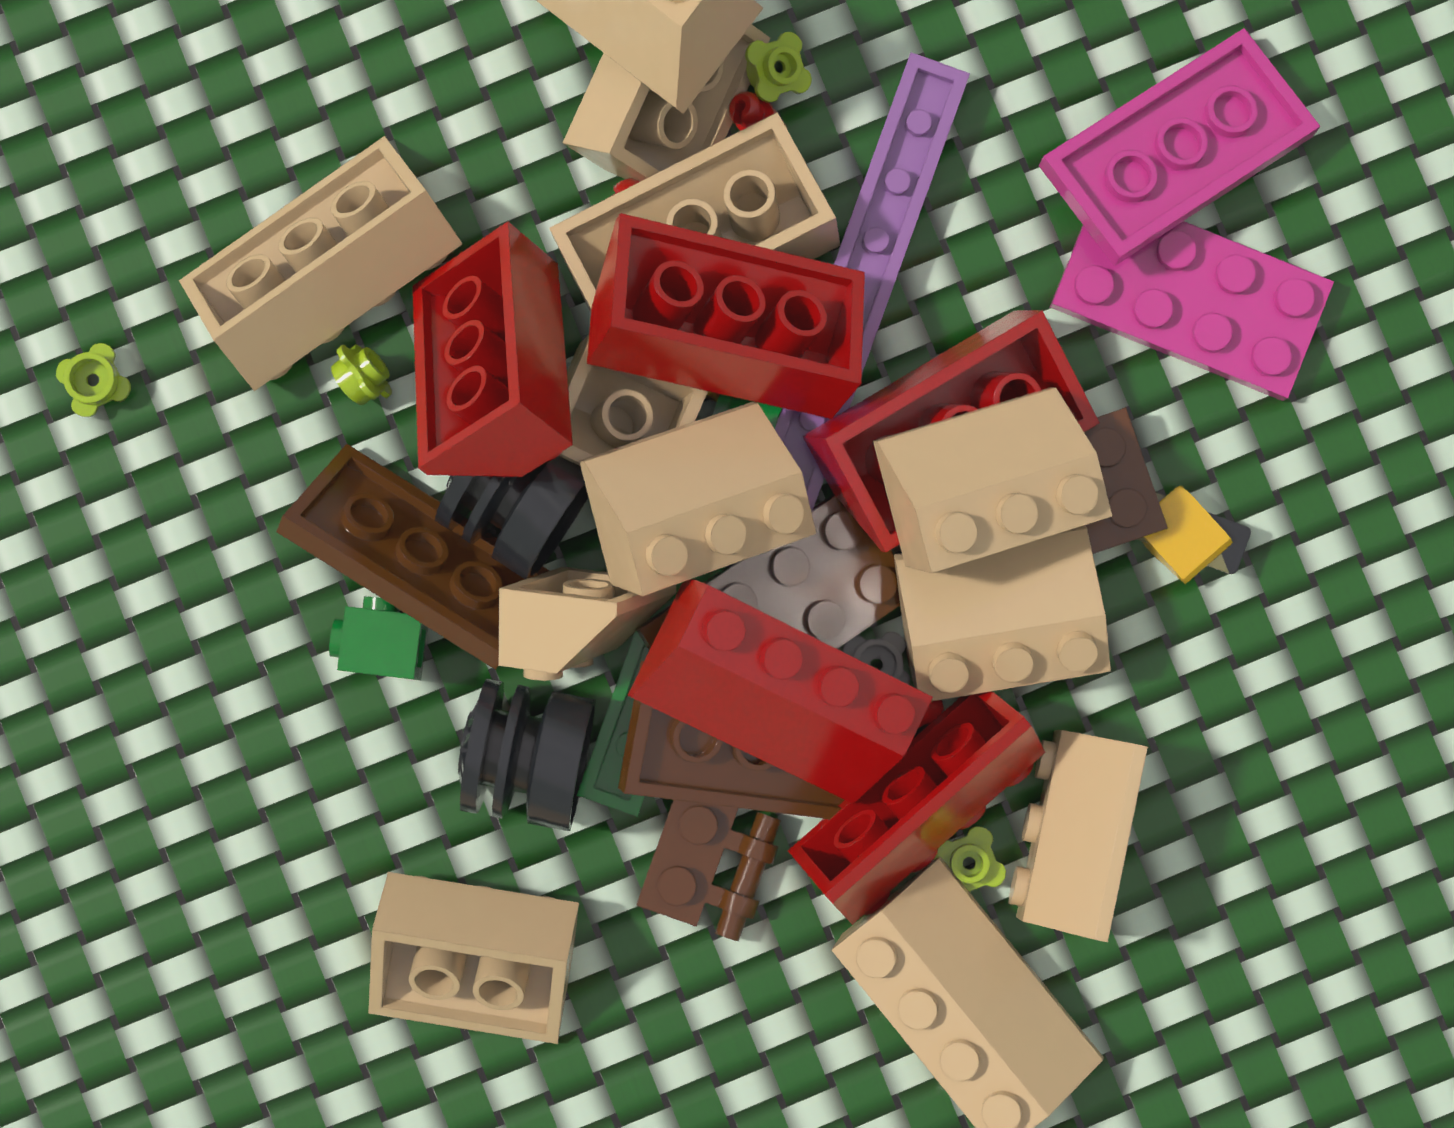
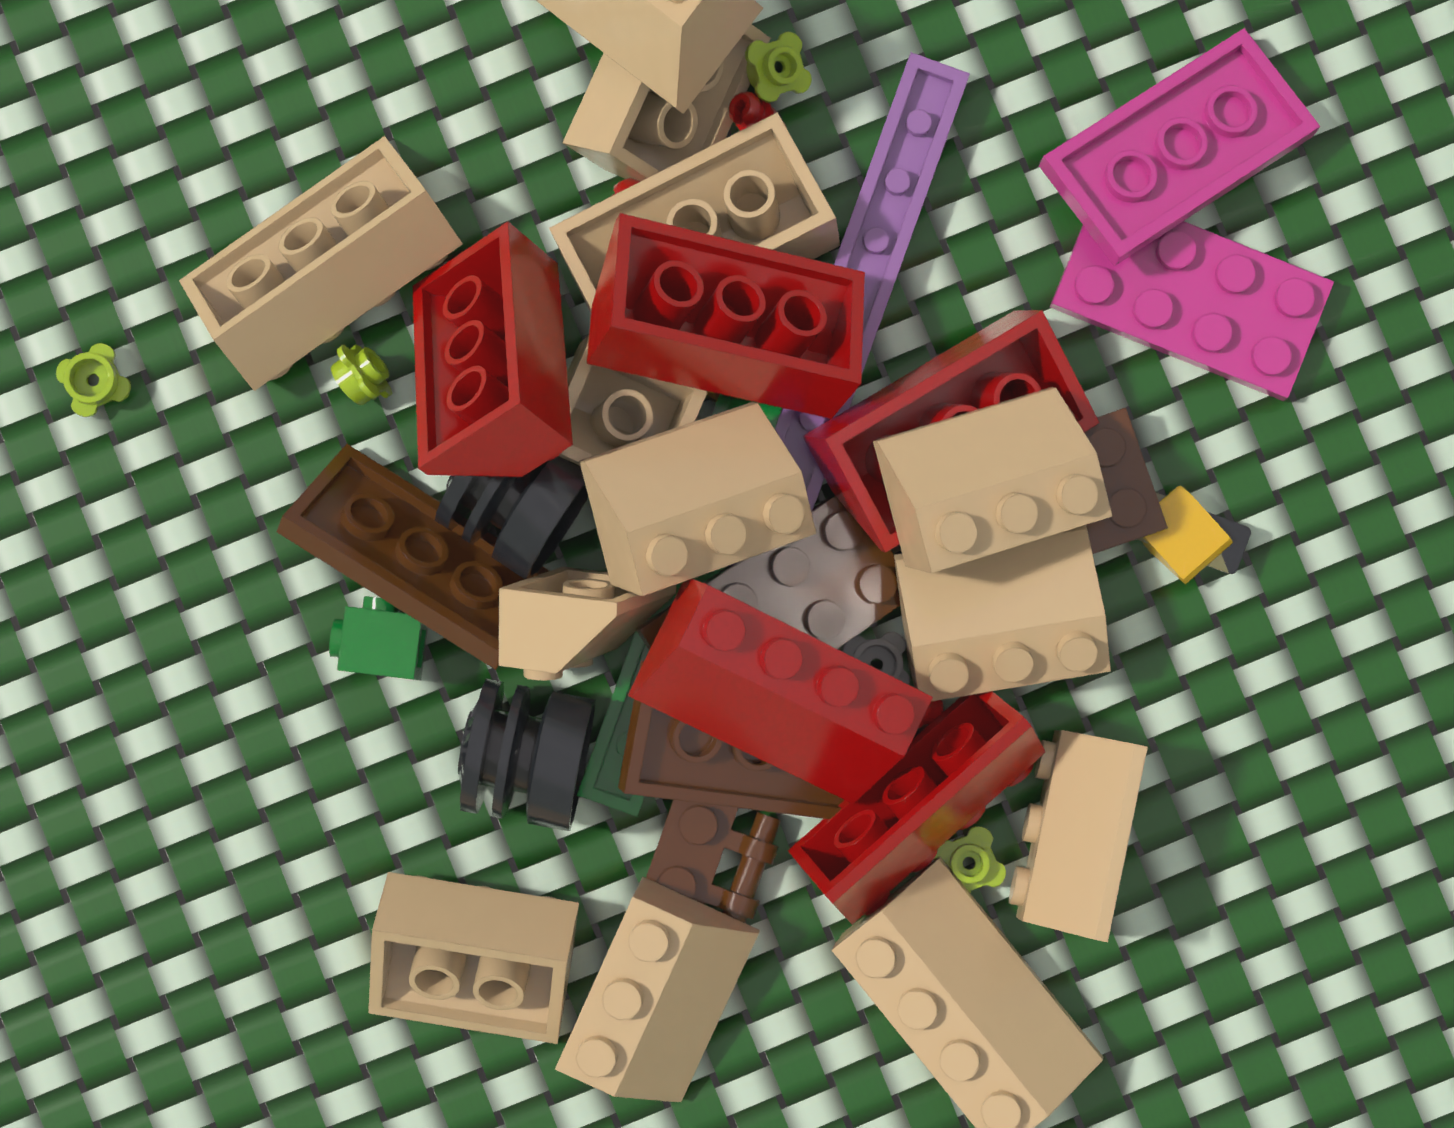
(657, 996): none -> tan slope

